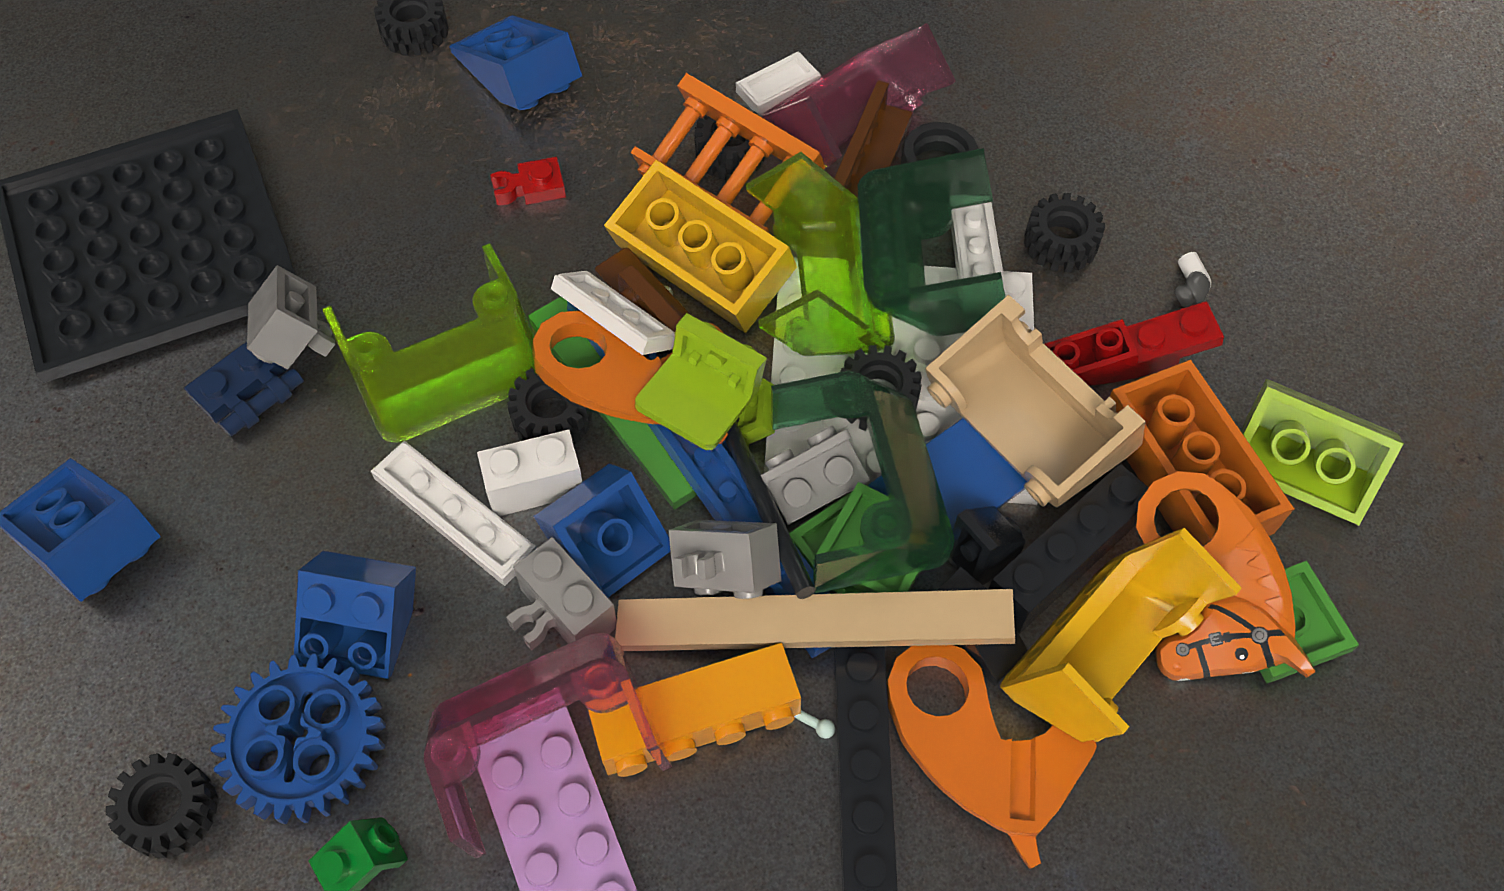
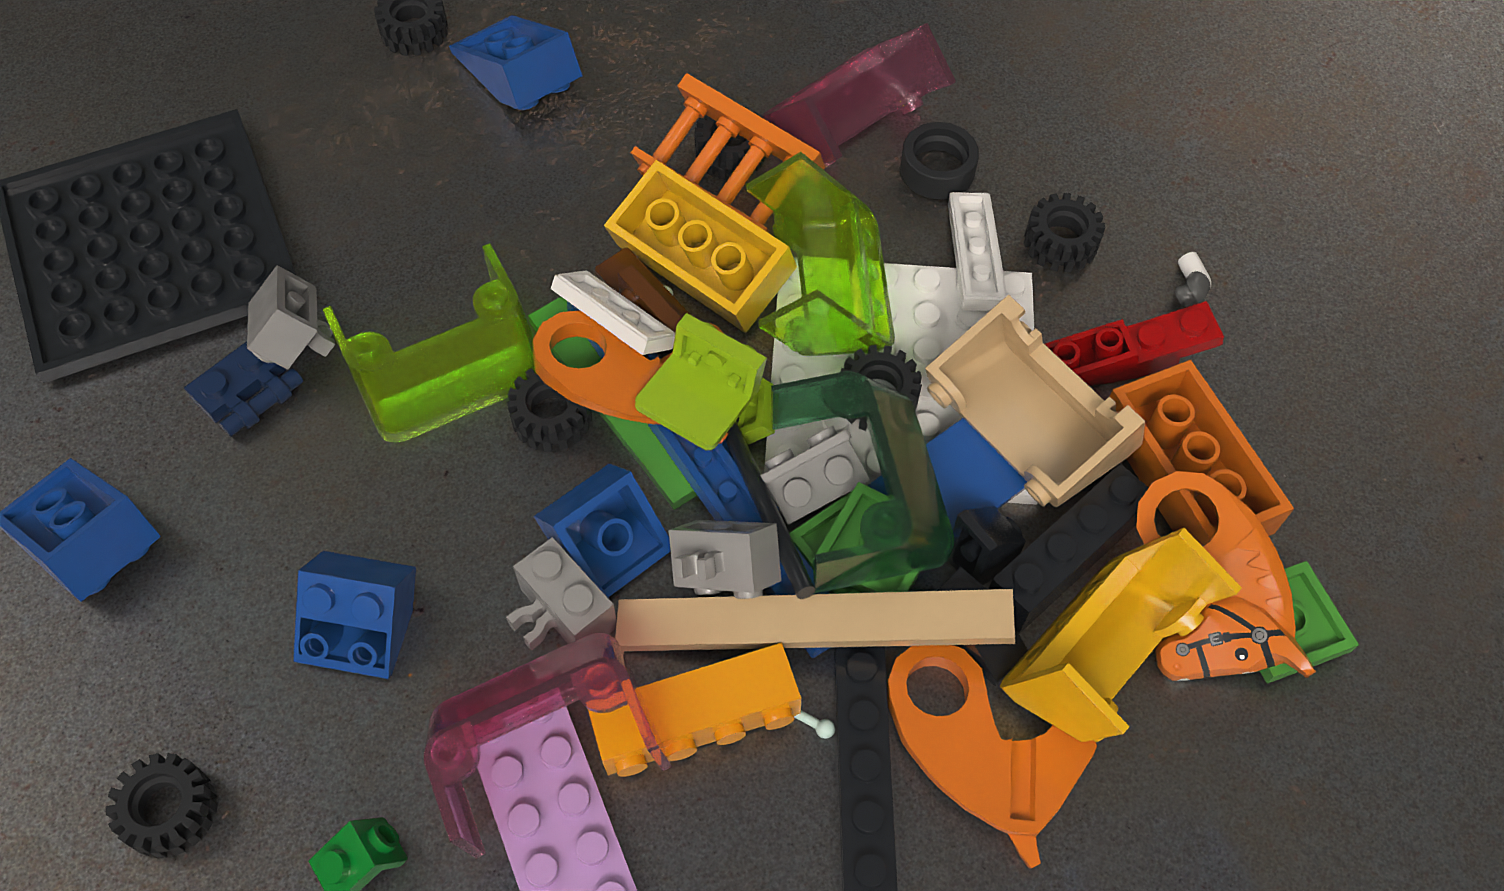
(254, 734): blue gear -> none
(453, 511): white tile -> none
(529, 472): white brick -> none
(536, 181): red plate -> none
(776, 82): white tile -> none
(874, 140): reddish brown fence -> none
(915, 204): clear green windscreen -> none
(1320, 450): lime slope -> none

